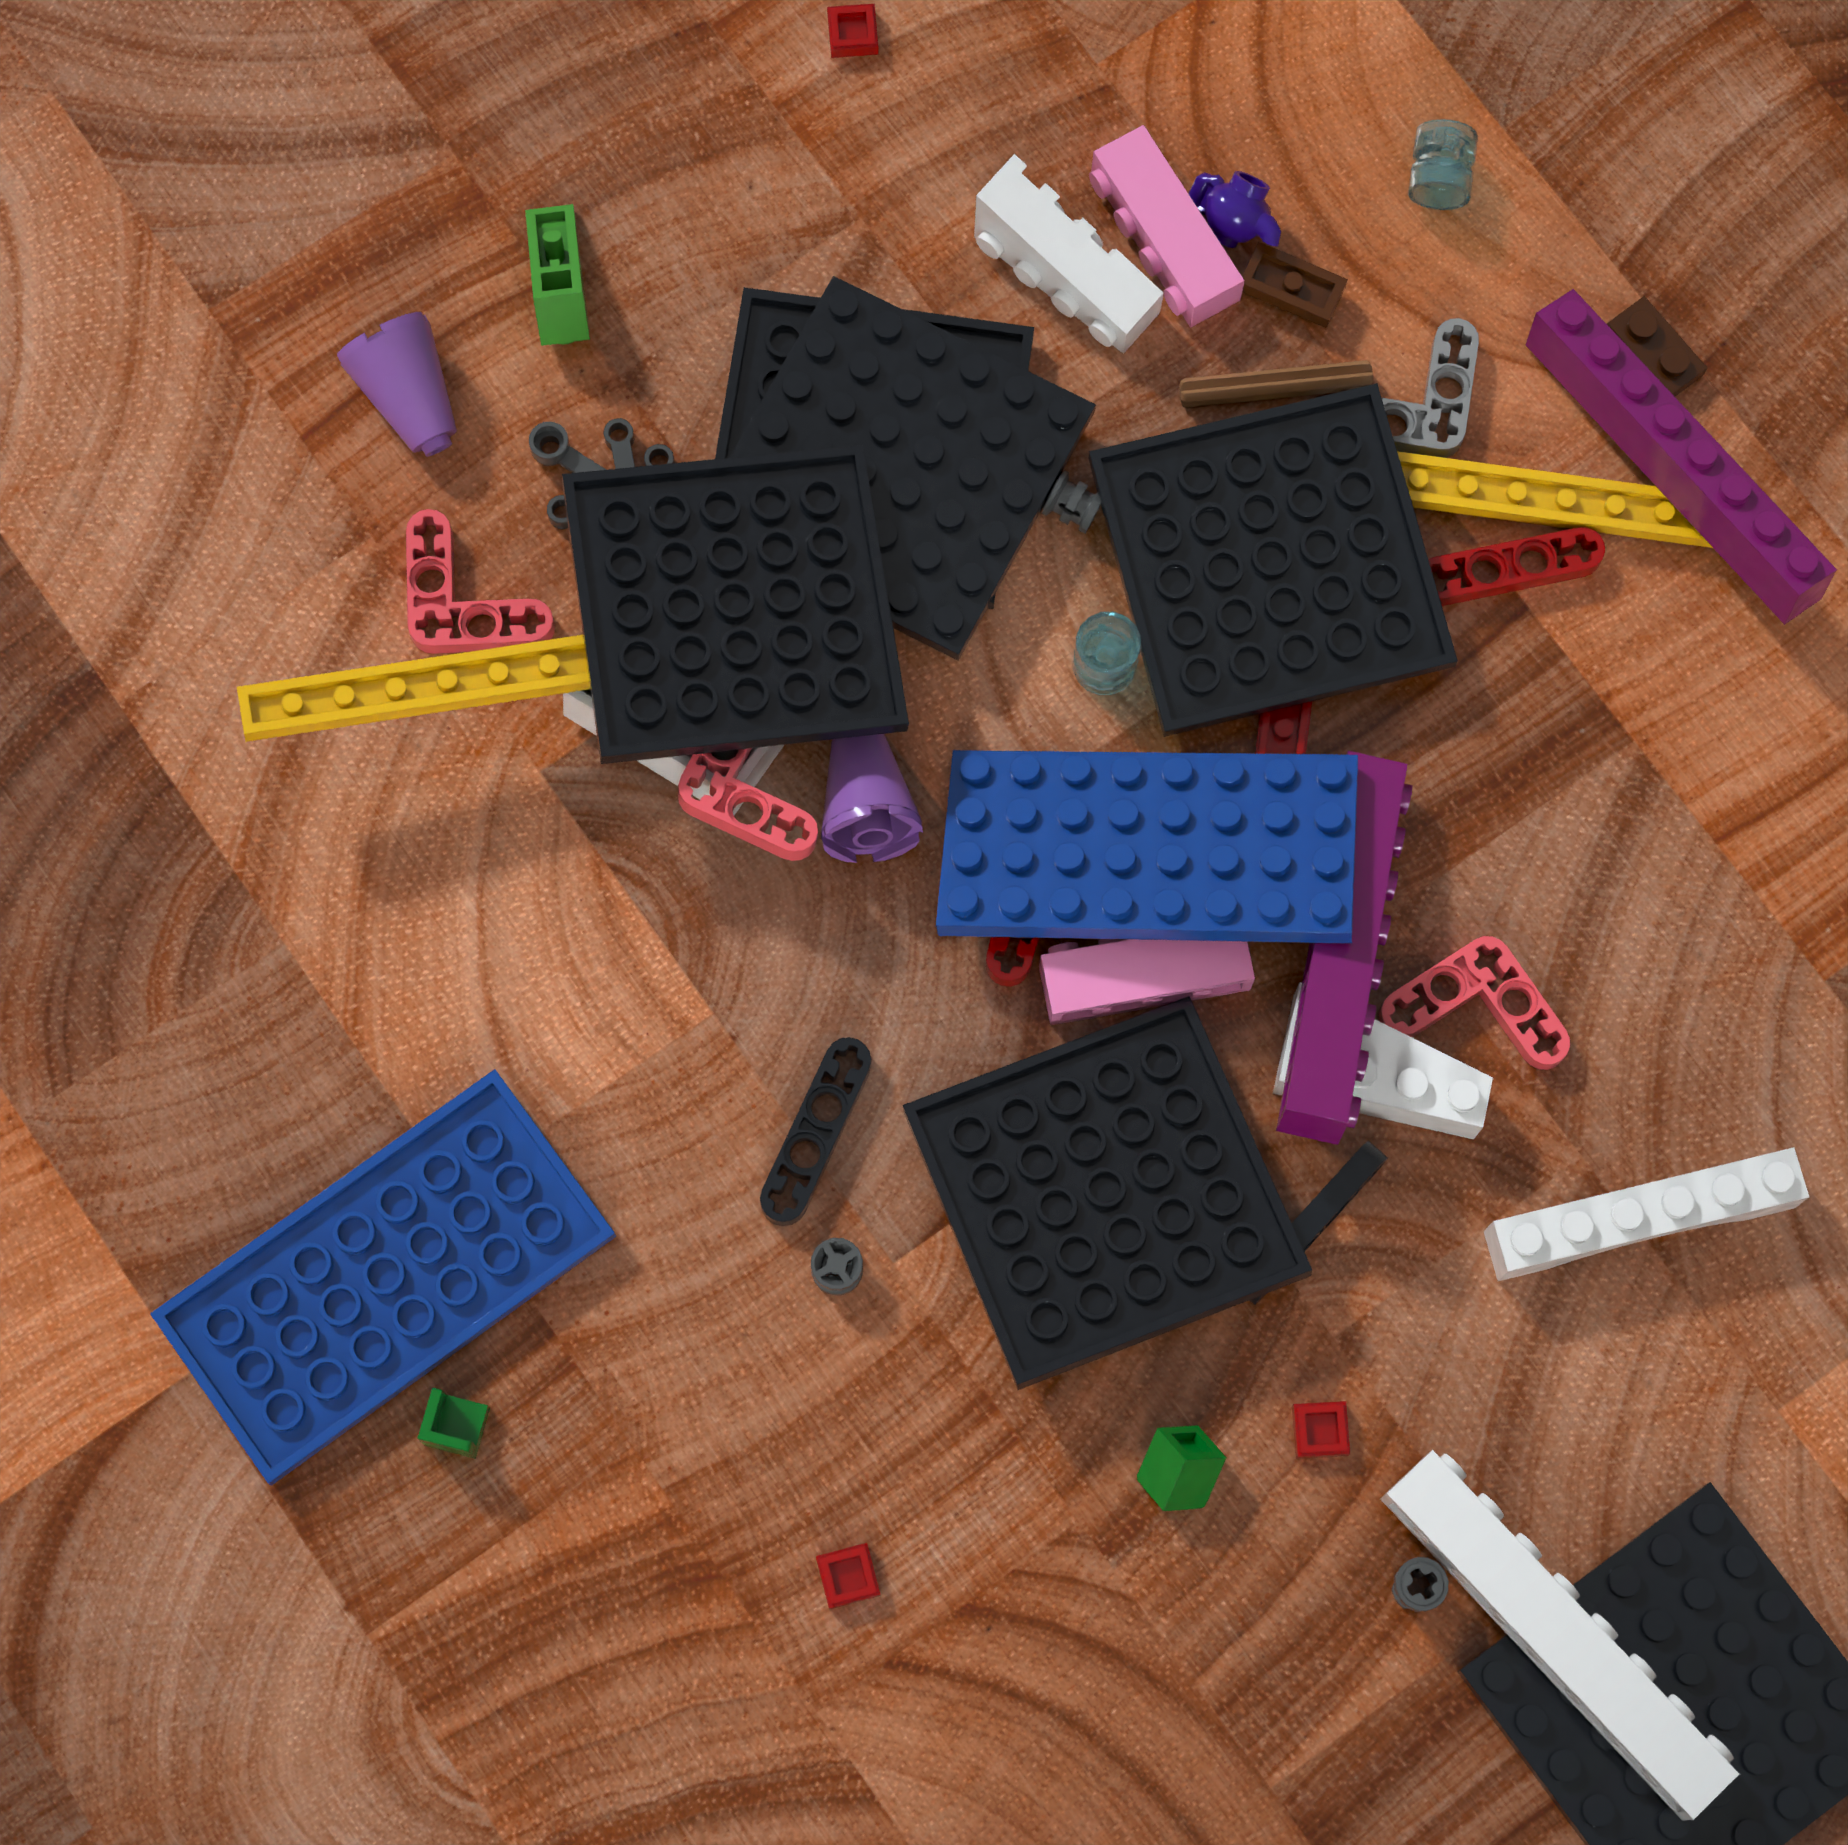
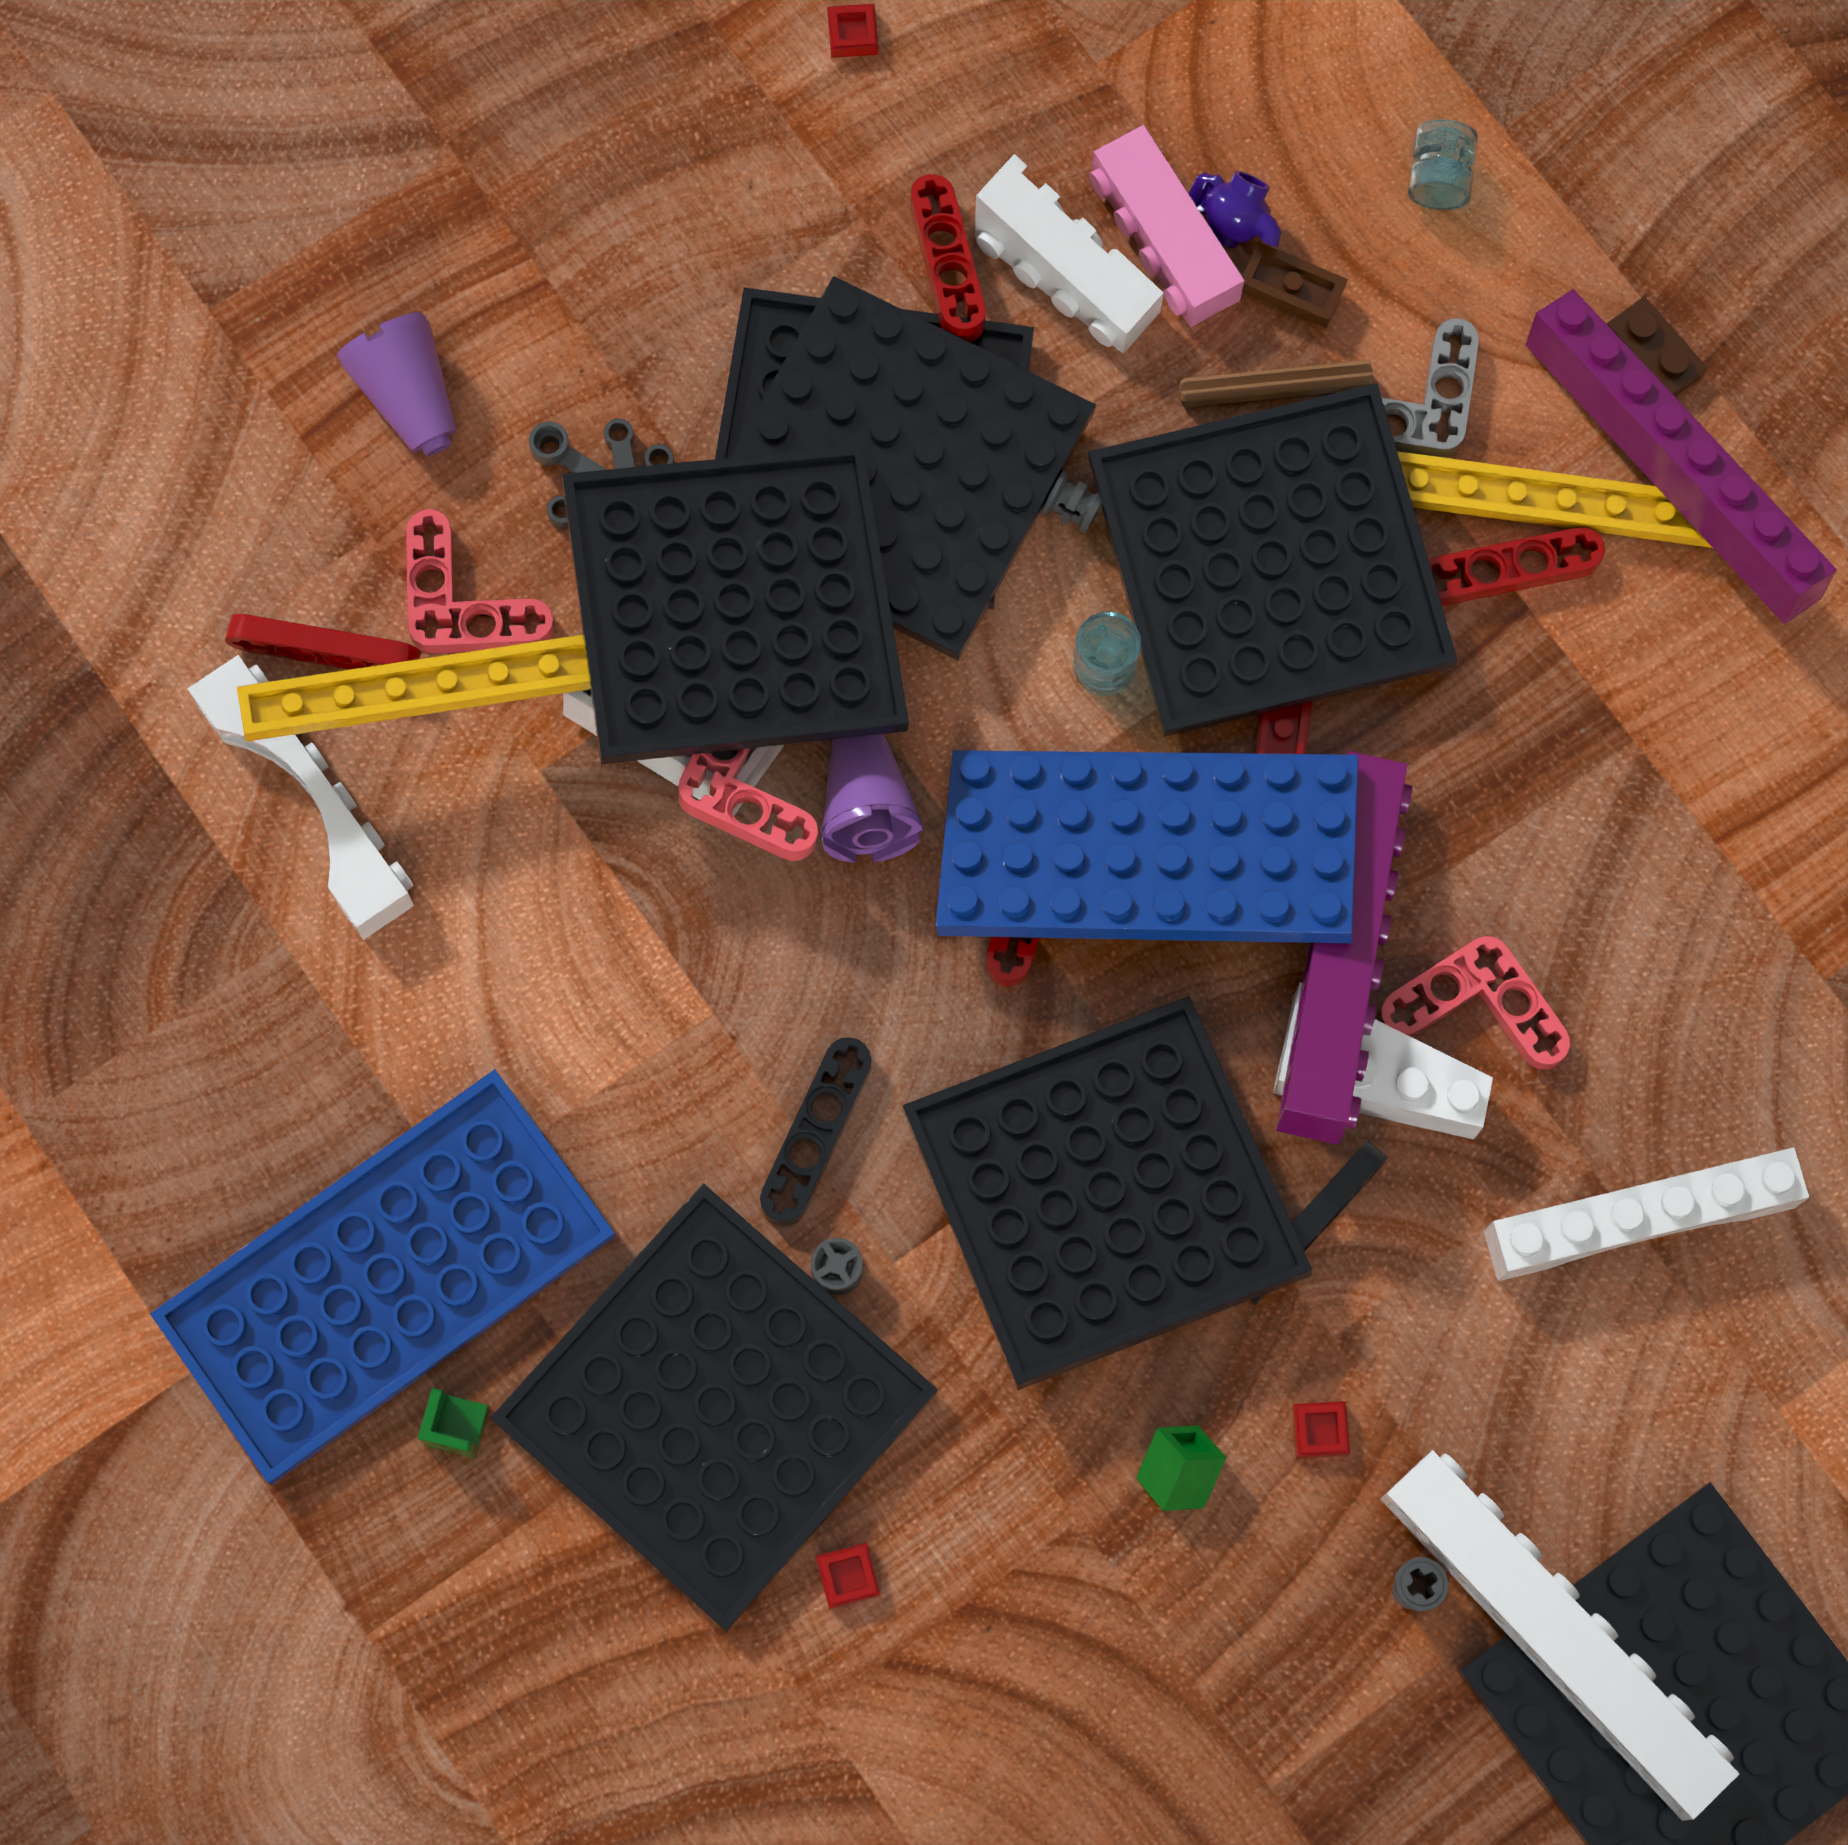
(314, 643): none -> red beam
(358, 875): none -> white arch
(557, 275): bright green slope -> none
(714, 1406): none -> black plate
(949, 257): none -> red beam
(1139, 975): bright pink brick -> none

